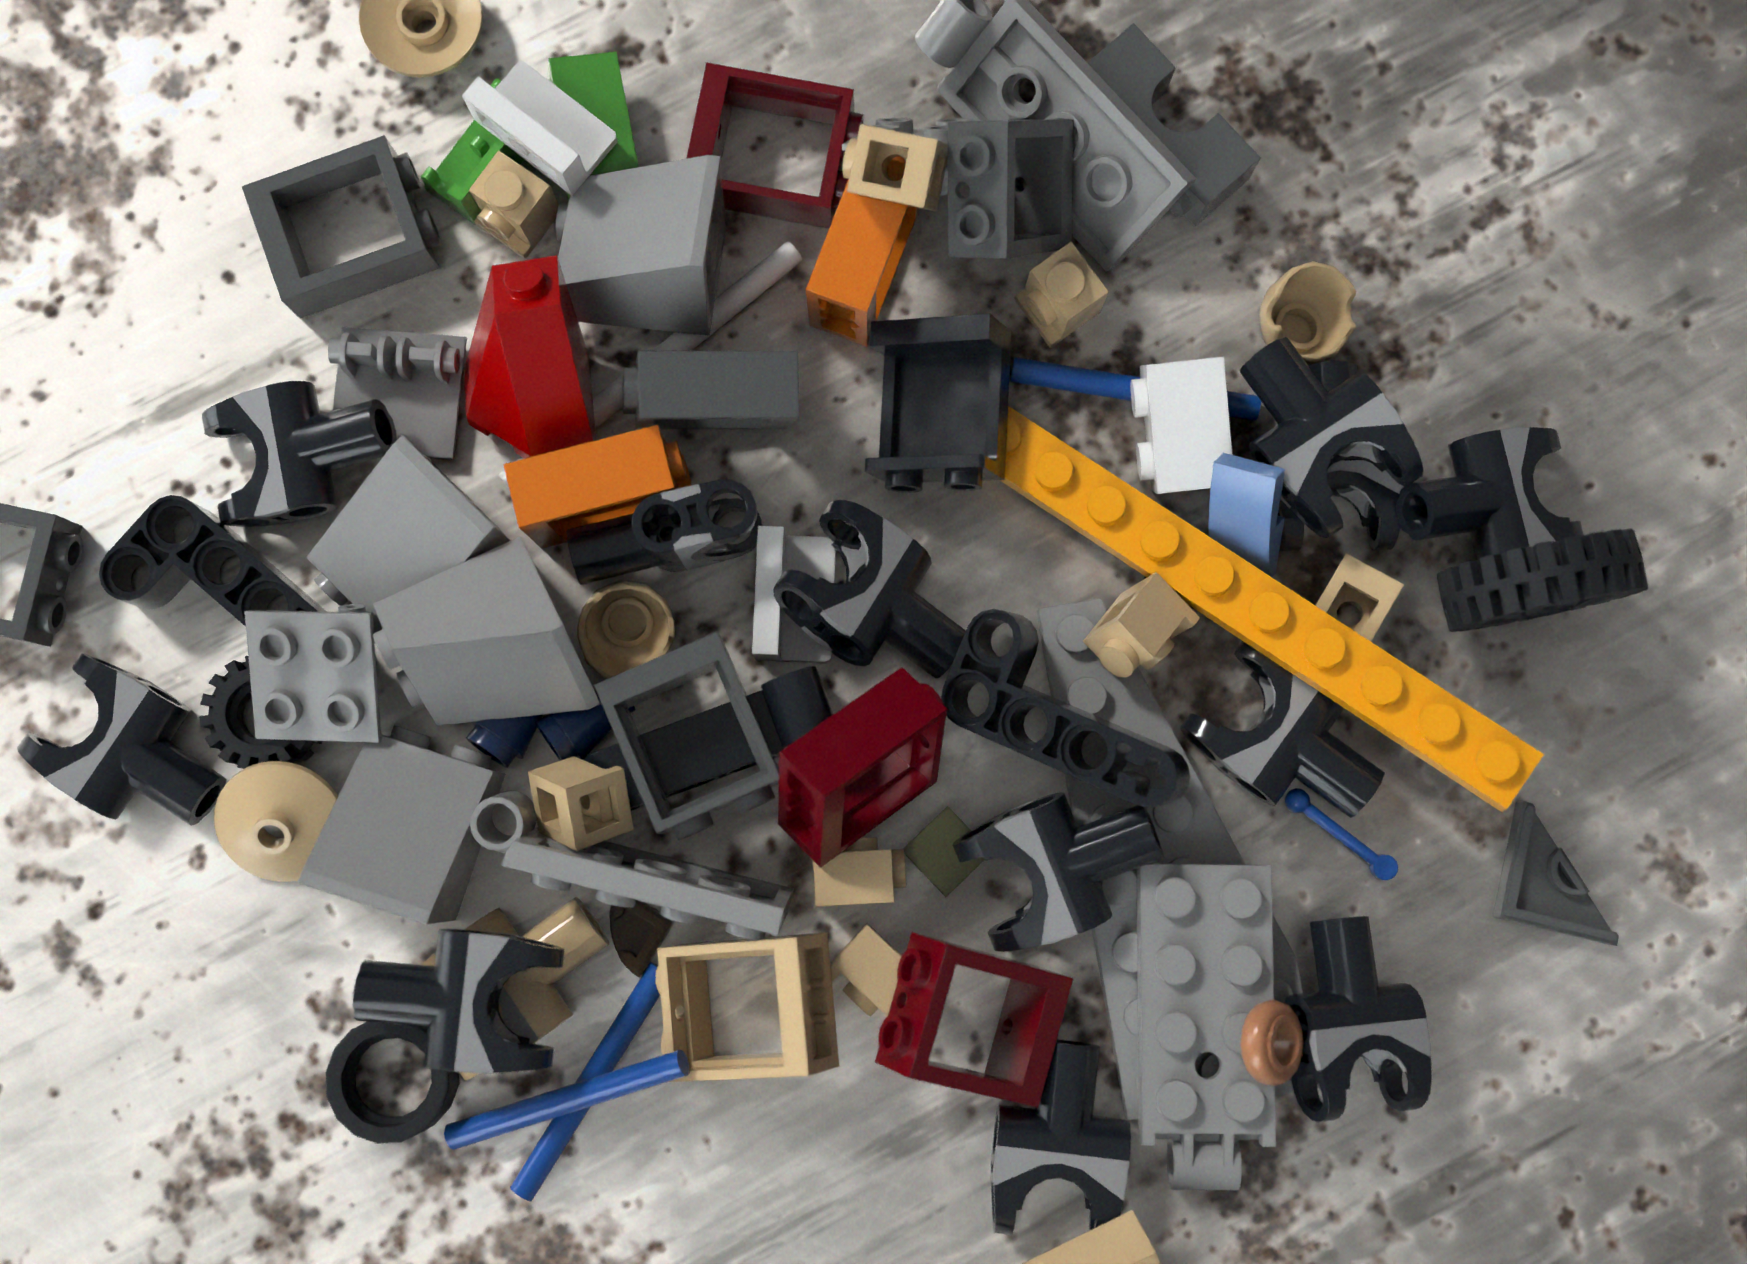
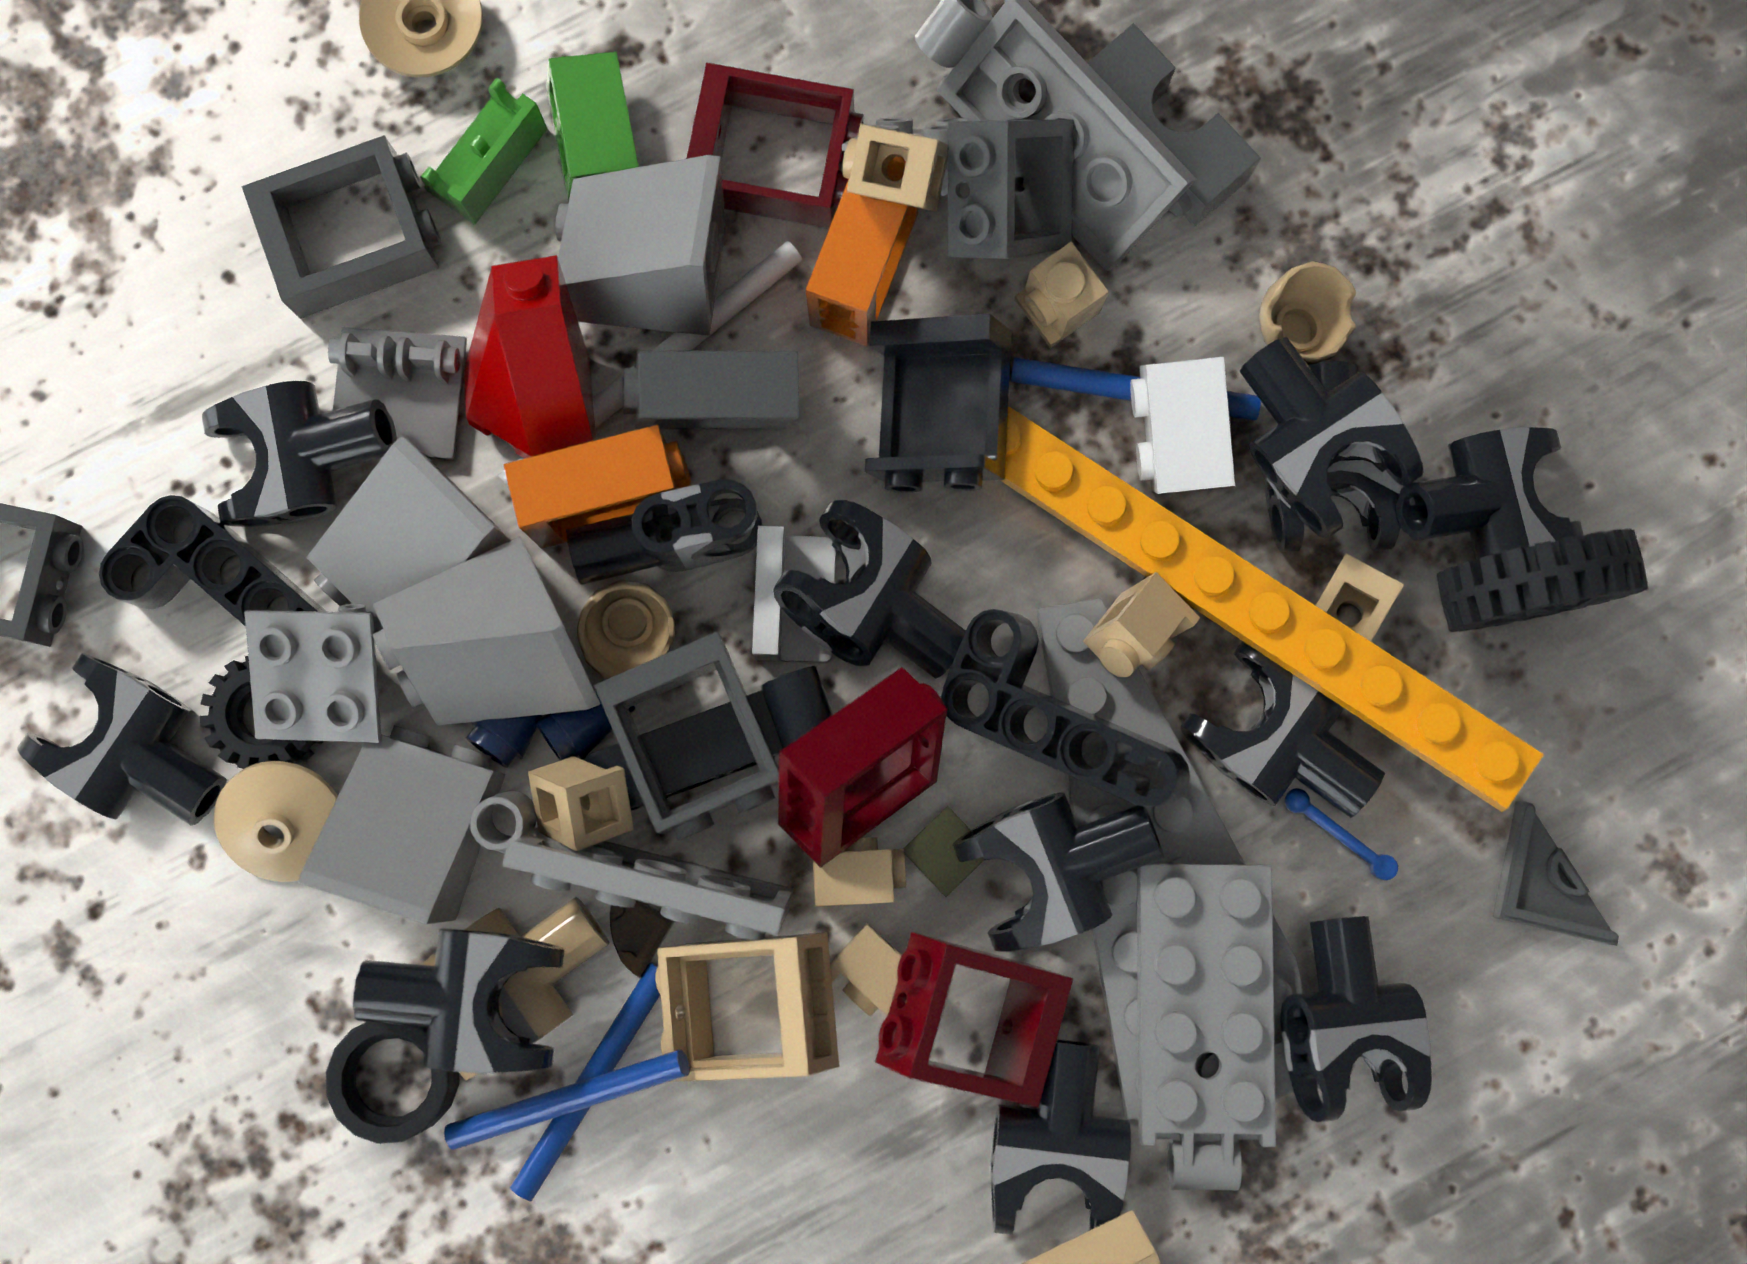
(513, 204): tan brick -> none
(542, 125): white panel -> none
(1246, 509): medium blue slope -> none
(1271, 1042): nougat piece -> none

